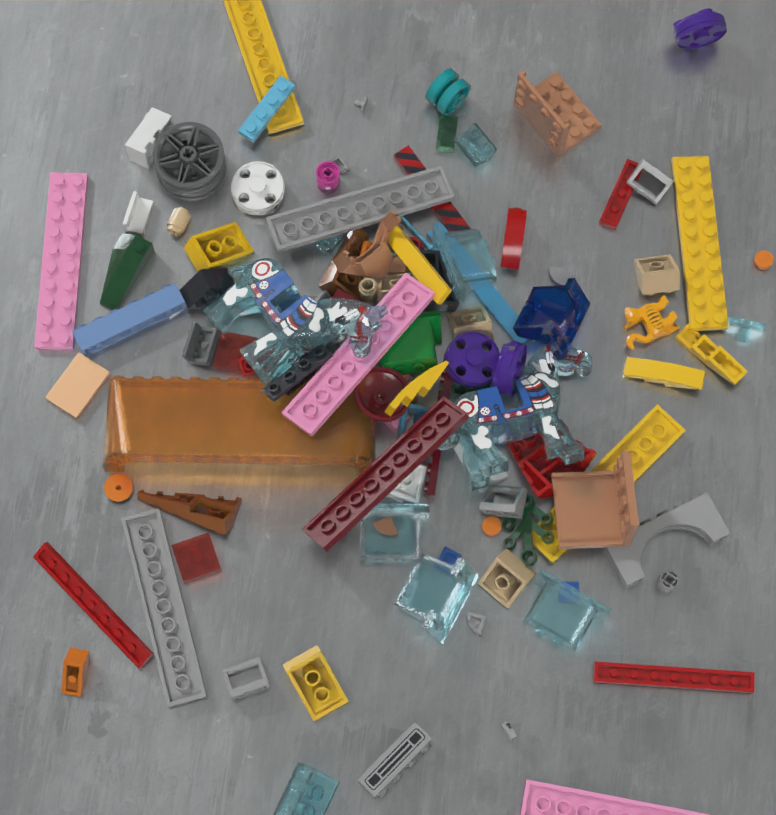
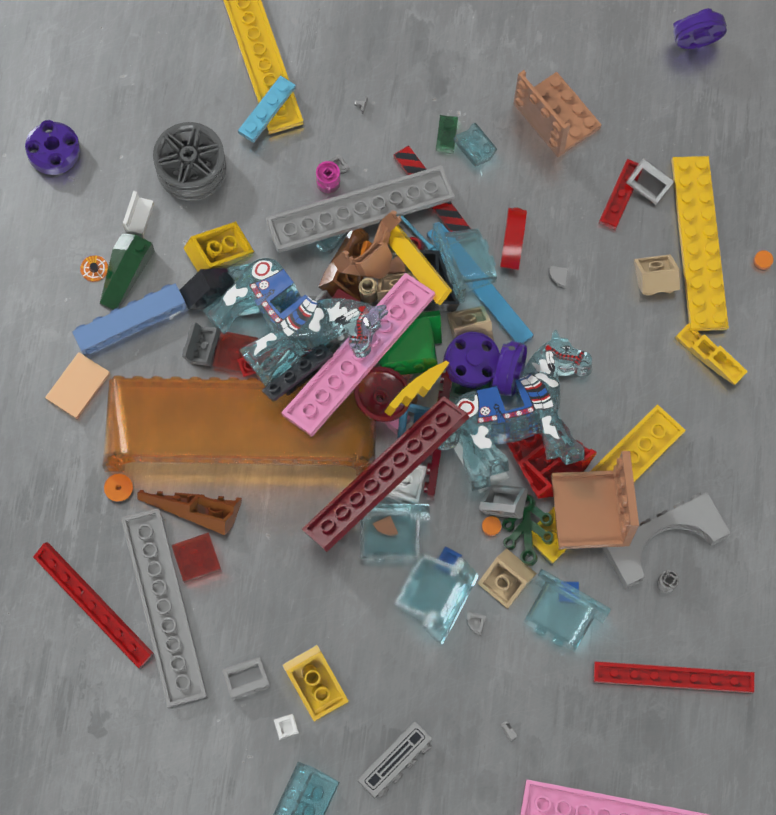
(52, 147): none -> dark purple piece
(61, 261): bright pink plate -> none
(74, 671): orange slope -> none
(94, 268): none -> orange piece
(142, 142): white wedge -> none
(178, 221): tan brick -> none
(257, 188): white piece -> none
(286, 726): none -> white tile
(448, 91): teal wheel -> none
(553, 316): clear blue windscreen -> none
(654, 323): light orange animal -> none
(666, 373): yellow slope -> none
(745, 327): clear light blue tile -> none

